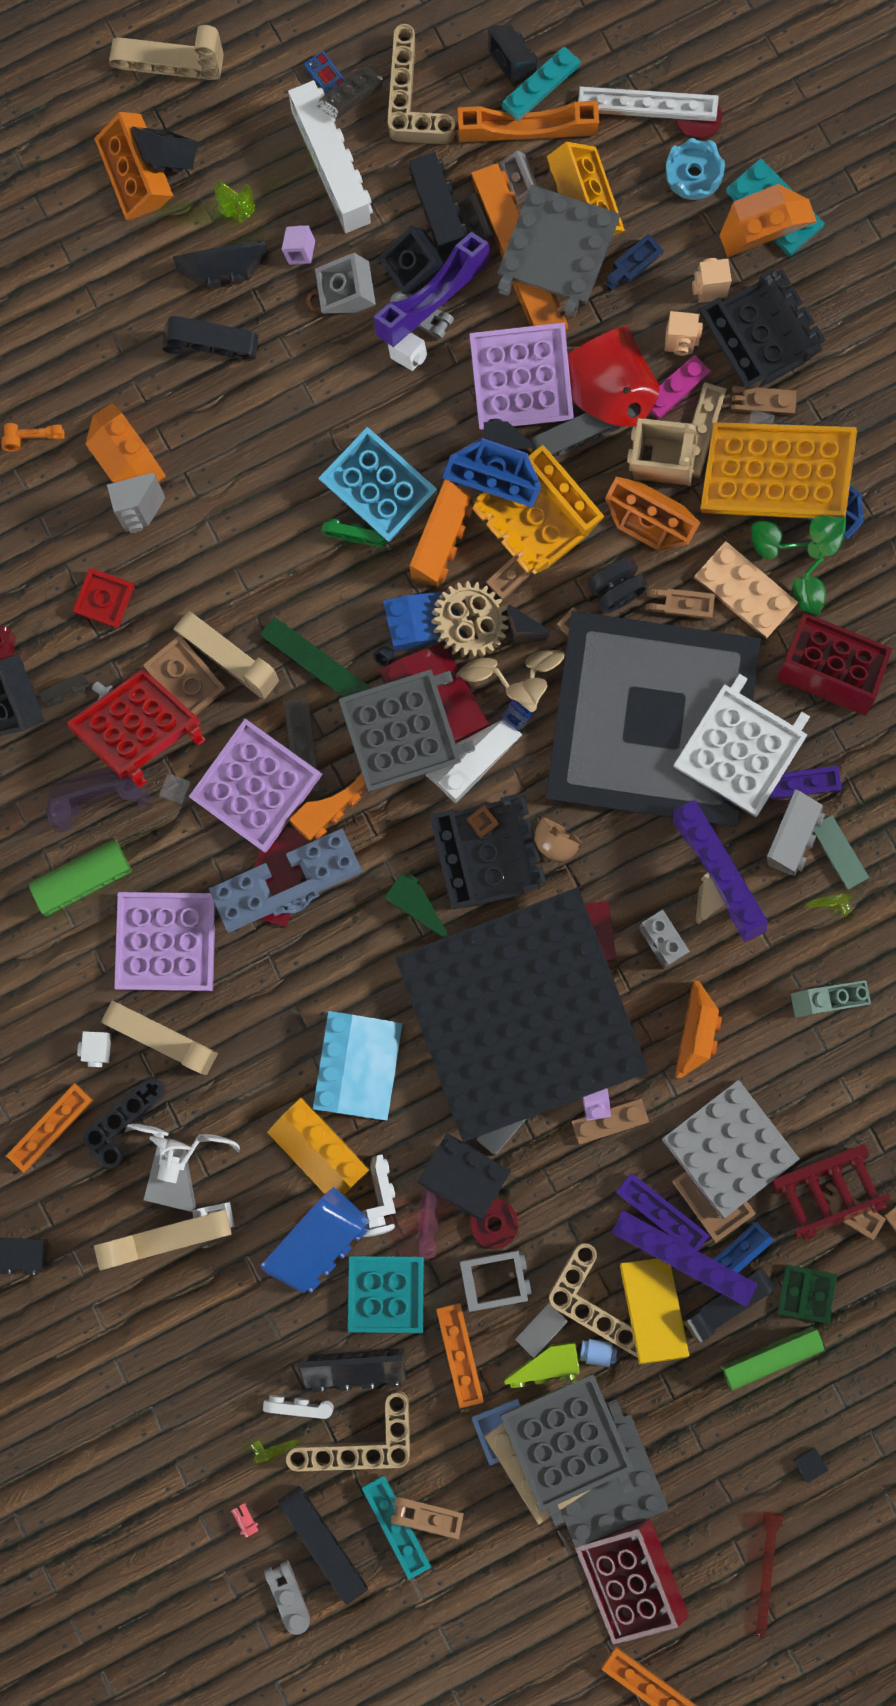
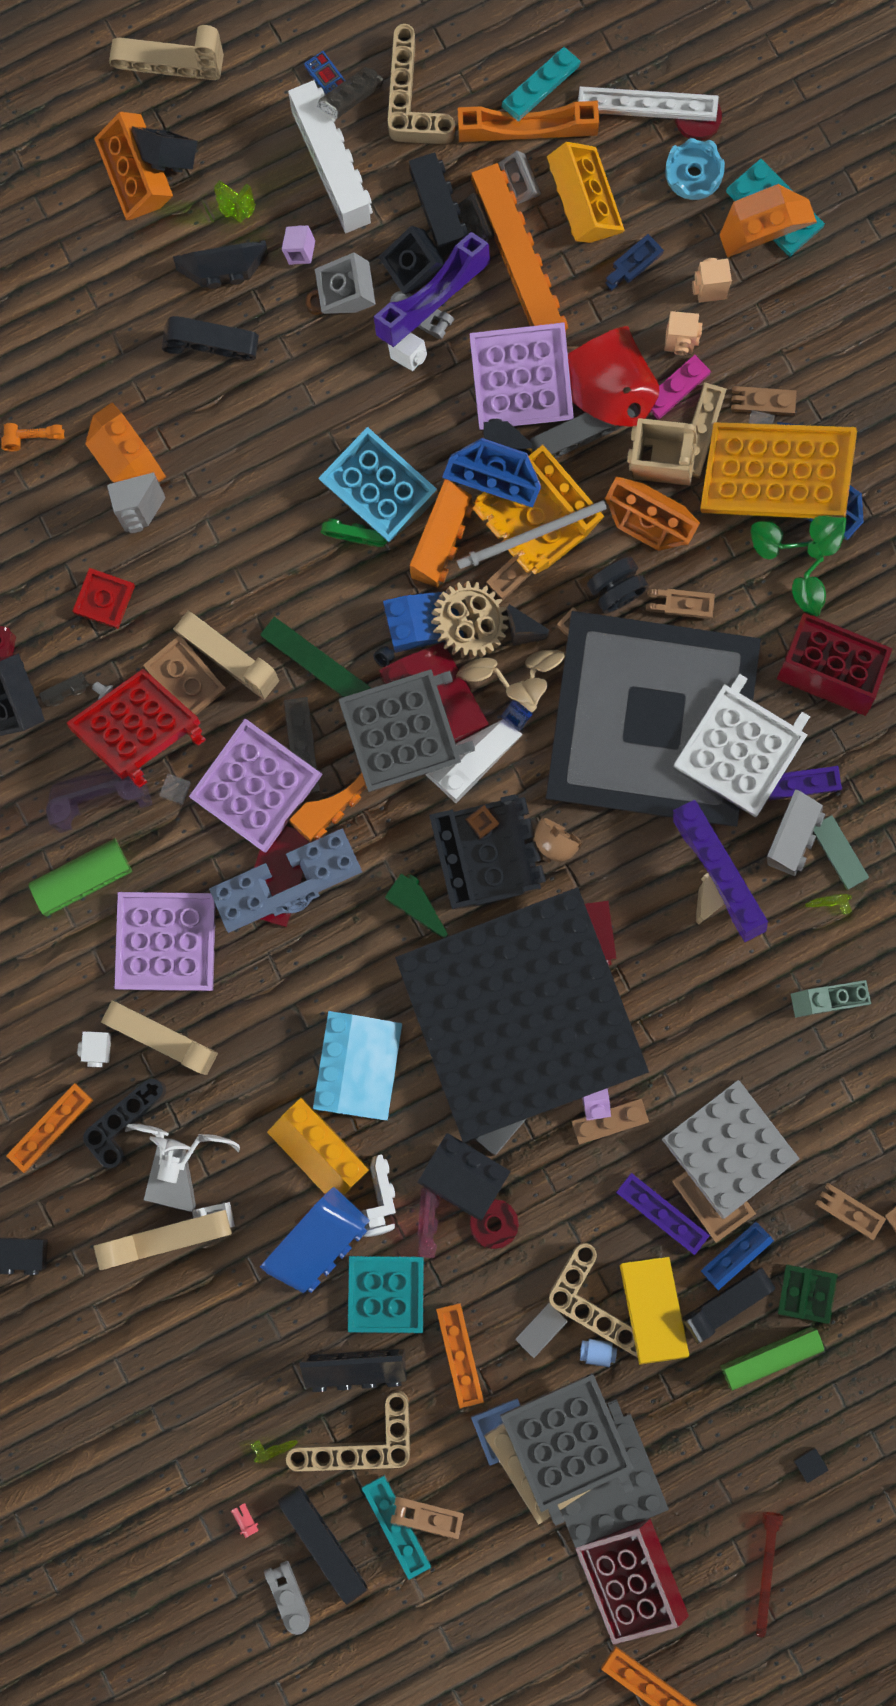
(299, 1407): white plate -> none
(474, 558): none -> light grey bar
(511, 53): black slope -> none
(524, 1285): light grey window -> none
(551, 1362): lime slope -> none
(558, 246): dark grey plate -> none
(669, 944): light grey window -> none
(685, 1258): dark purple arch -> none
(698, 1031): orange wedge -> none
(745, 590): light nougat plate -> none
(764, 330): black slope -> none
(832, 1167): dark red fence -> none

